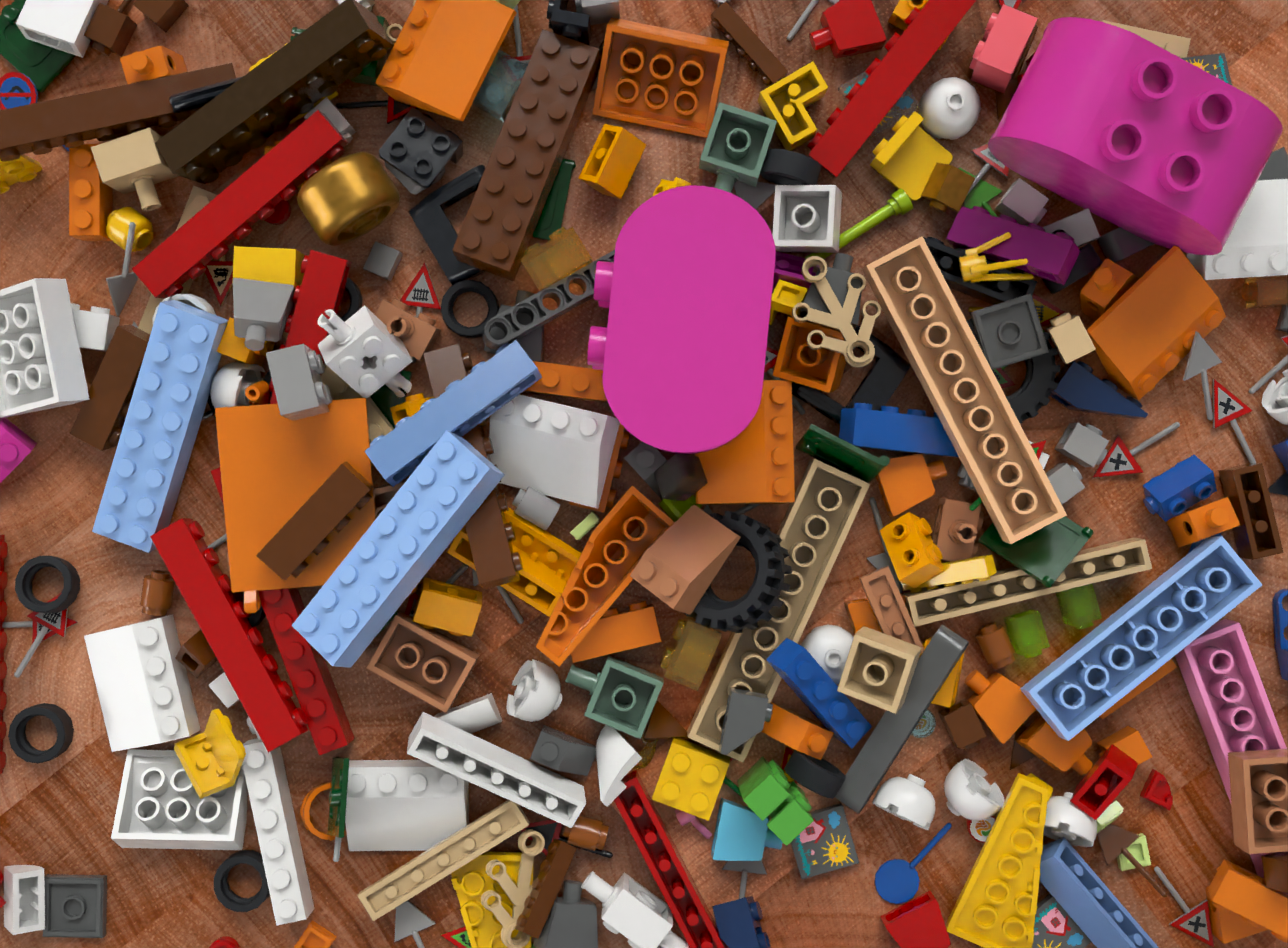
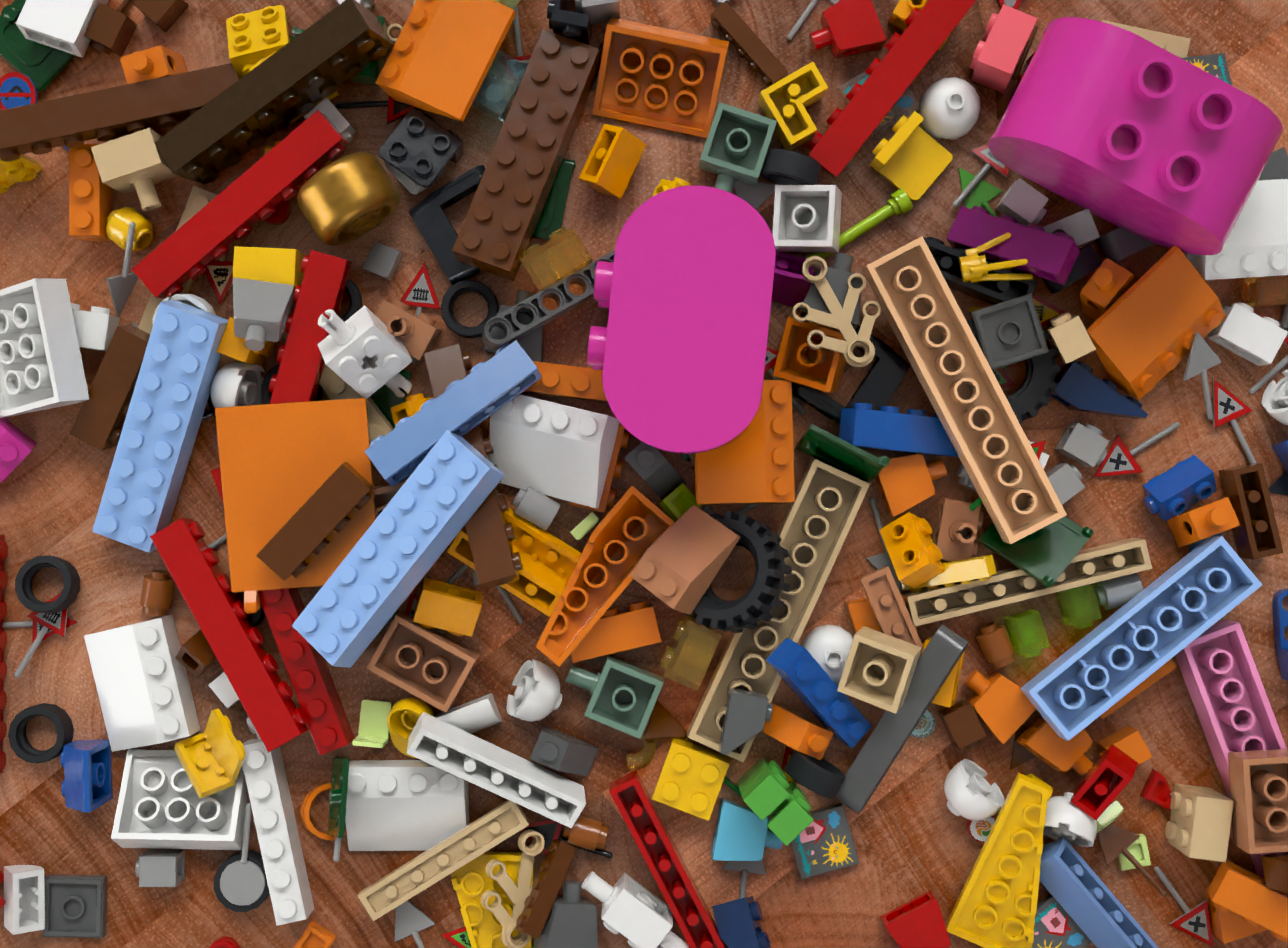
(87, 774): none -> blue slope
(161, 868): none -> light grey brick
(198, 97): black axle -> none
(243, 880): none -> light grey piece
(256, 36): none -> yellow bracket
(258, 393): orange arm -> none
(298, 382): light grey brick -> none
(373, 724): none -> yellowish green bracket
(403, 719): none -> yellow cap
(614, 761): white slope -> none
(680, 477): clear smoke brick -> none
(685, 818): bright pink hand -> none
(785, 298): yellow panel -> none
(898, 879): blue piece -> none
(907, 800): white cylinder -> none
(947, 187): pearl gold brick -> none
(1117, 591): none -> light grey brick
(1199, 822): none -> tan brick
(1249, 334): none -> white brick

